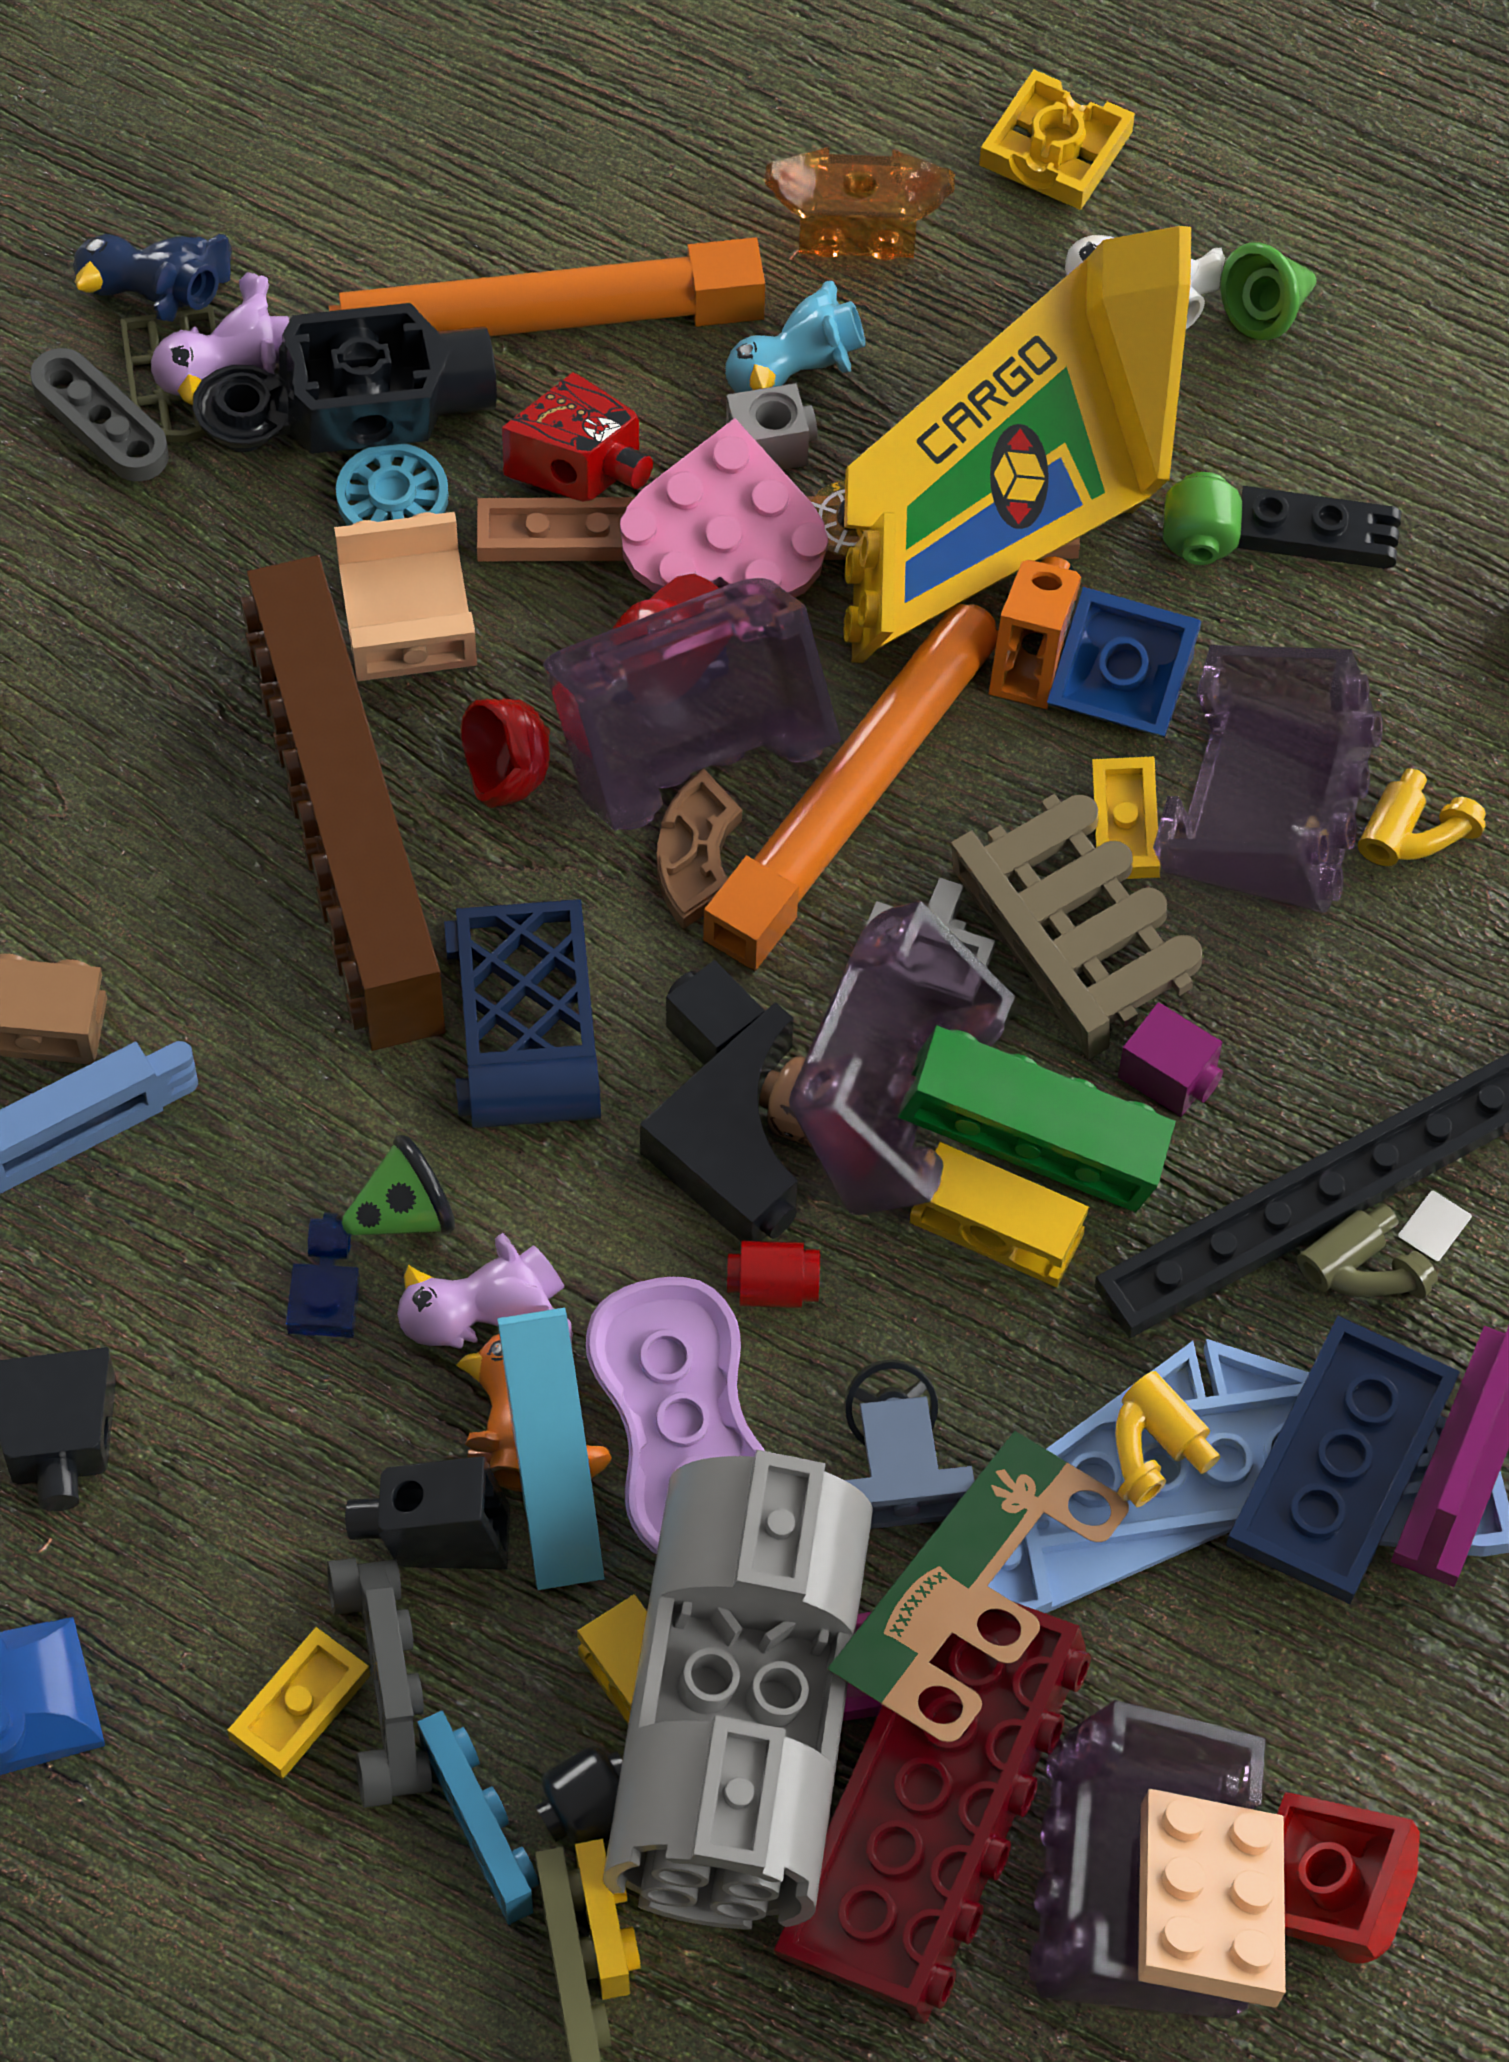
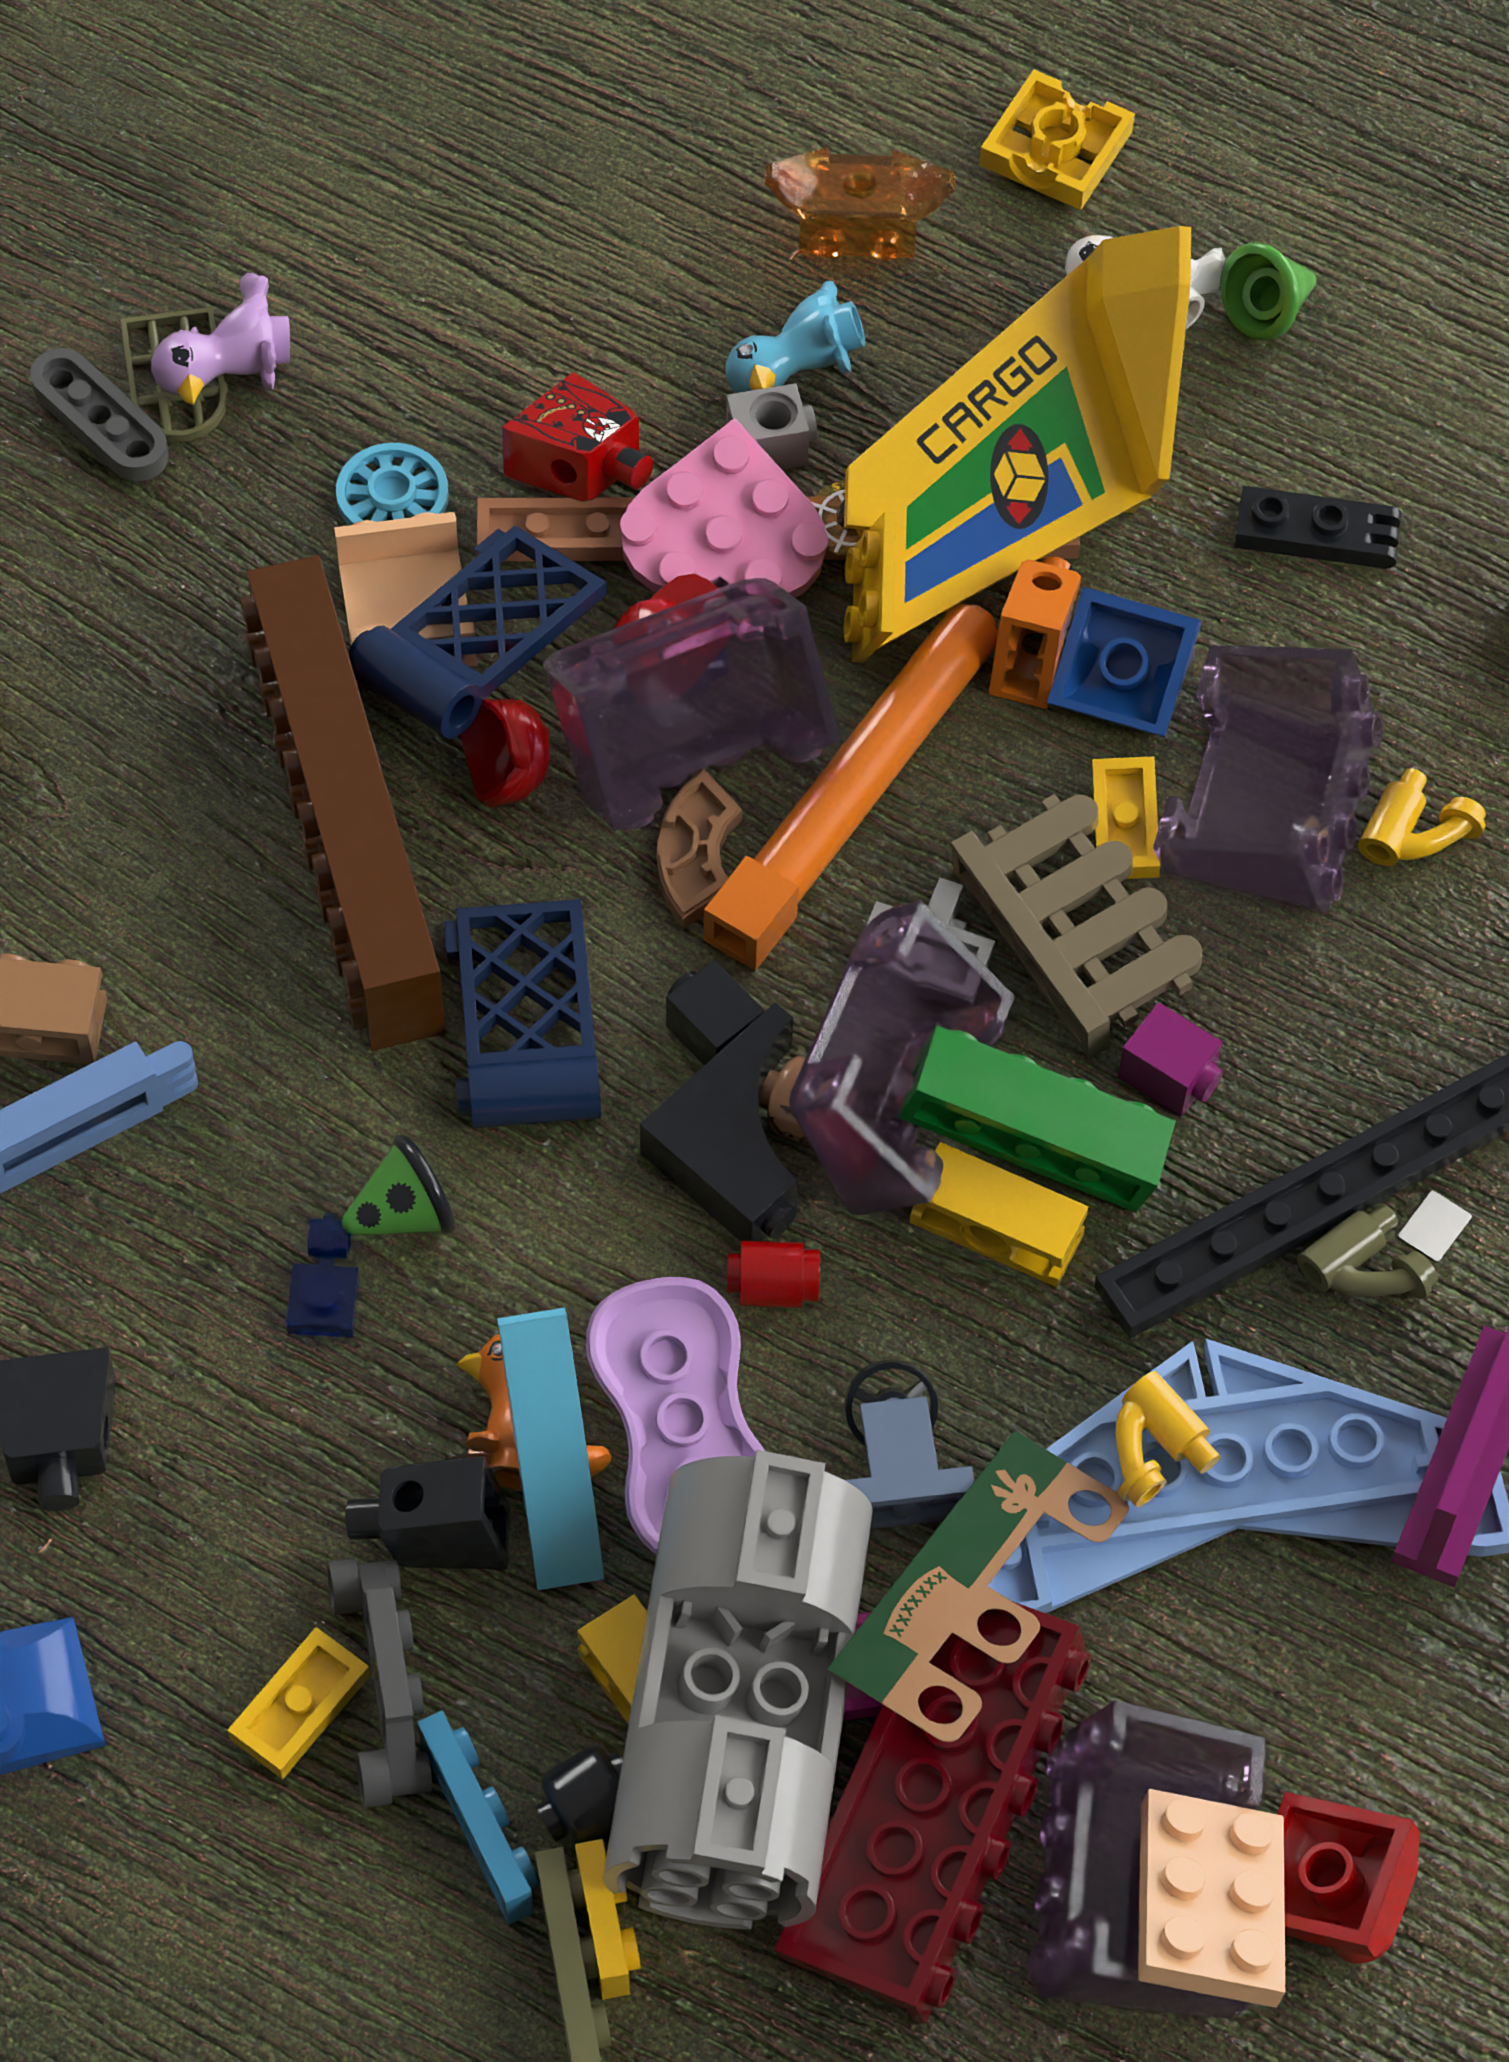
(168, 272): dark blue animal -> none
(351, 382): black brick -> none
(426, 676): none -> dark blue piece
(444, 1310): lavender animal -> none
(713, 283): orange brick -> none
(1202, 516): bright green head -> none
(1343, 1459): dark blue plate -> none

